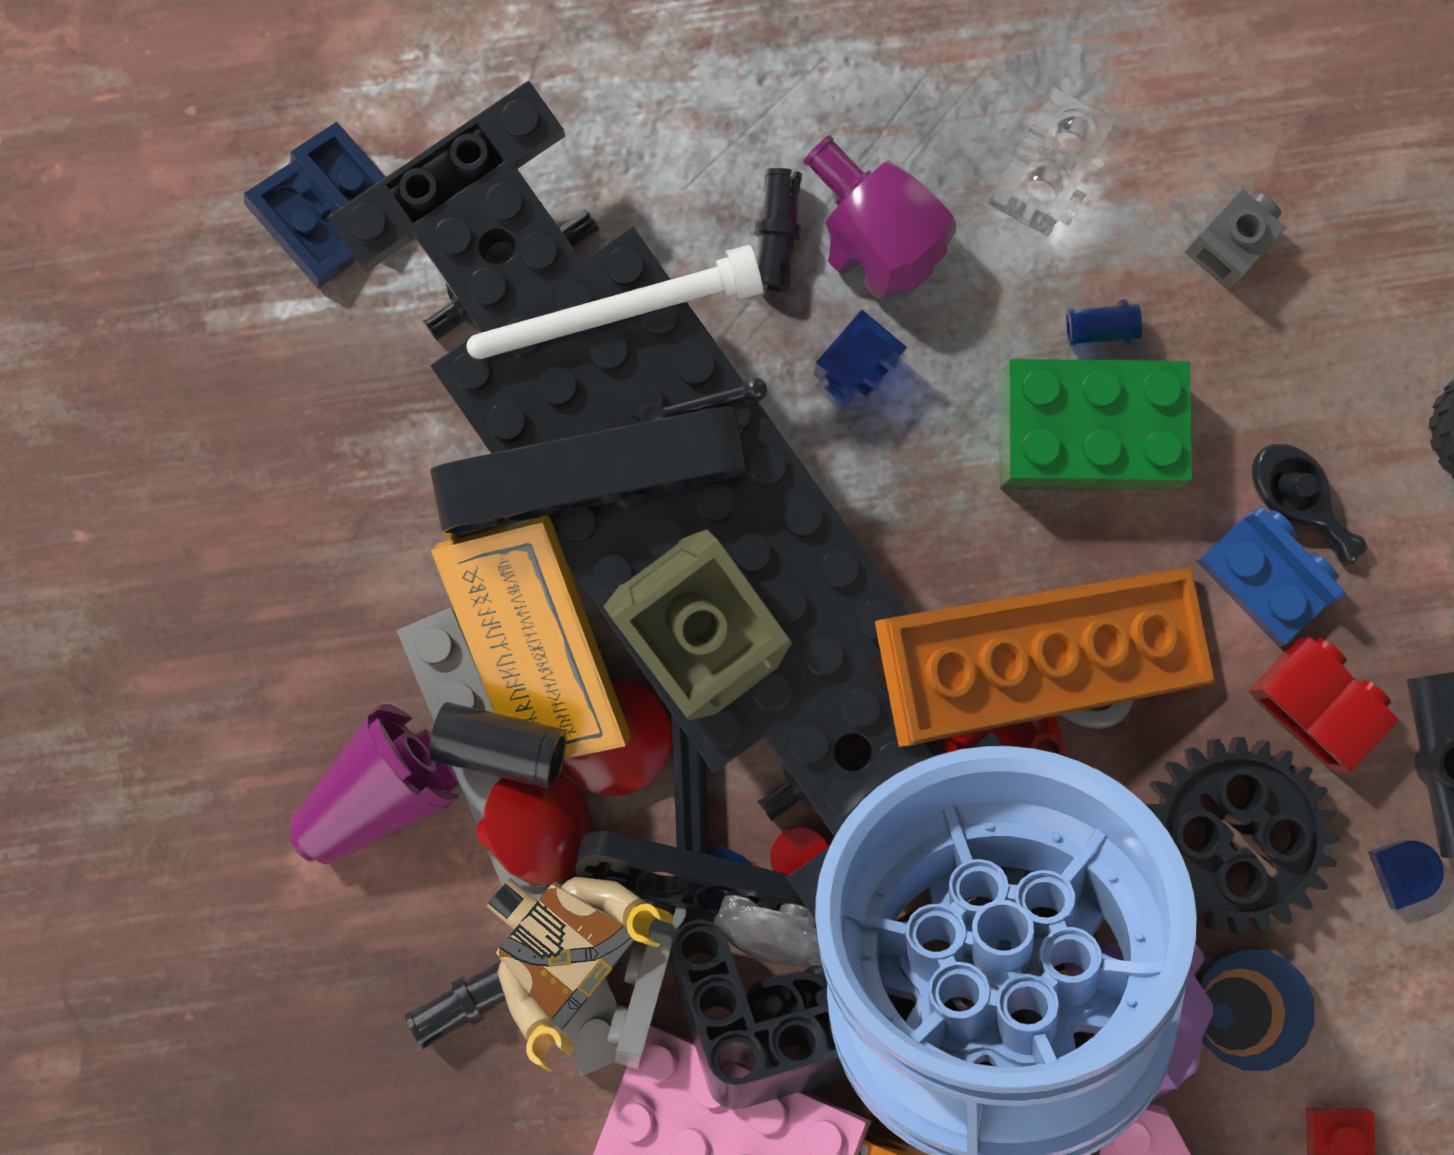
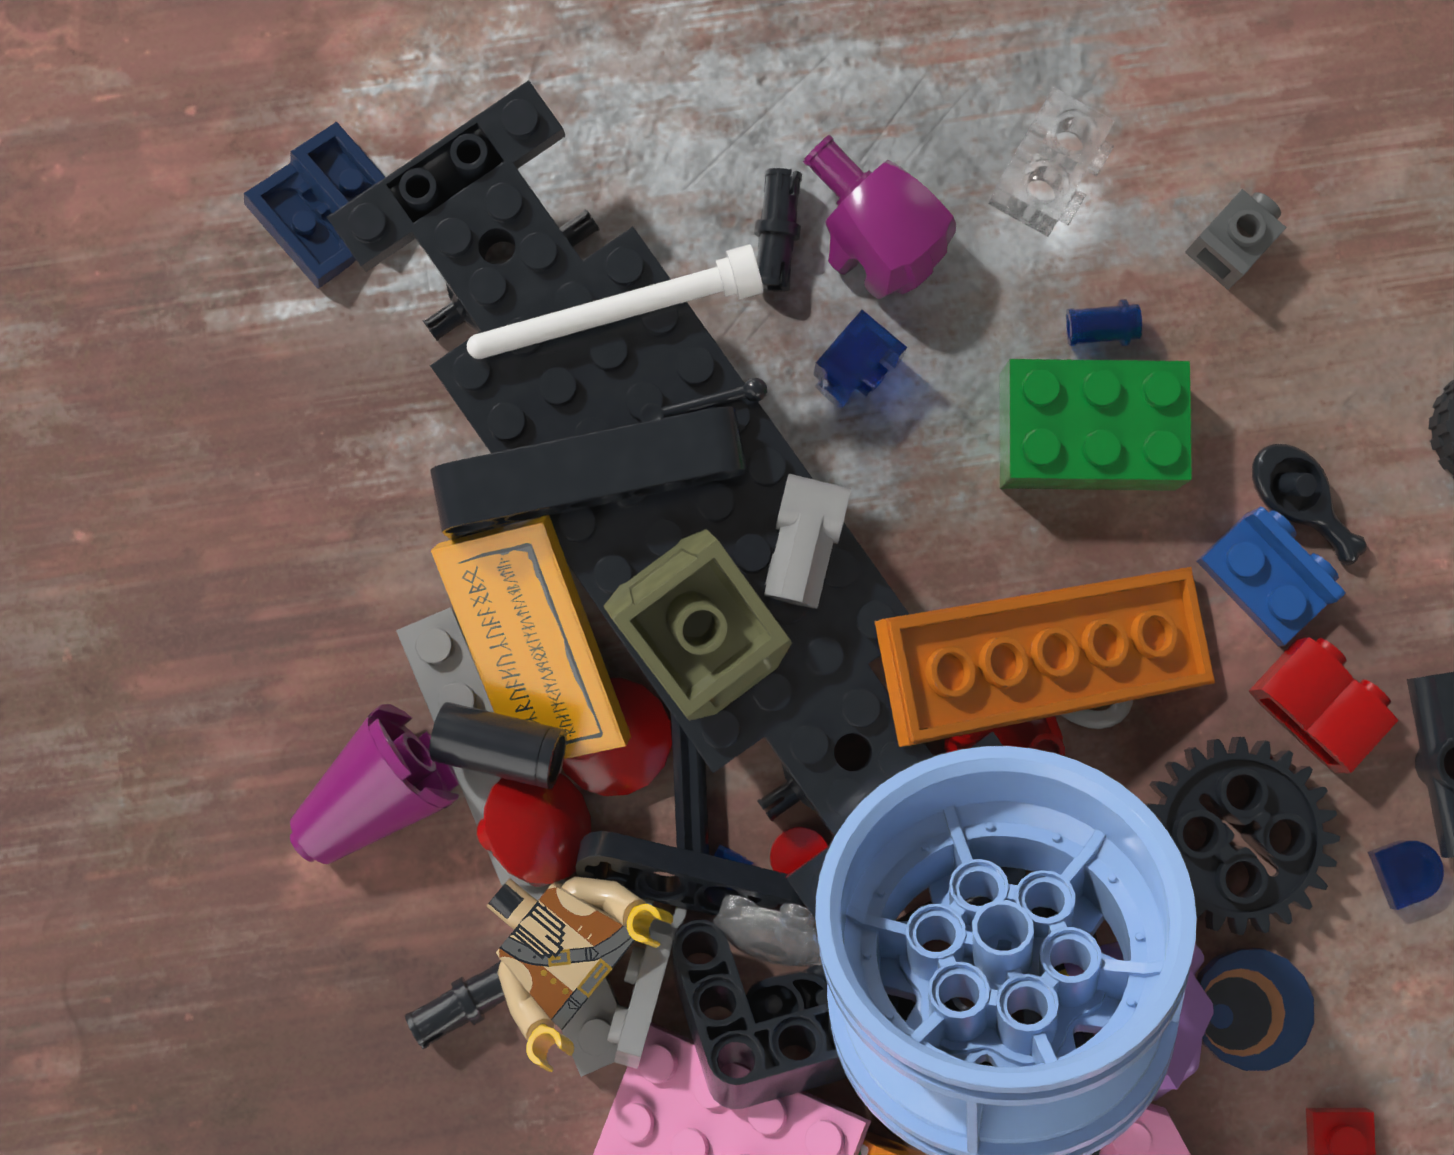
(808, 527): none -> light grey piece

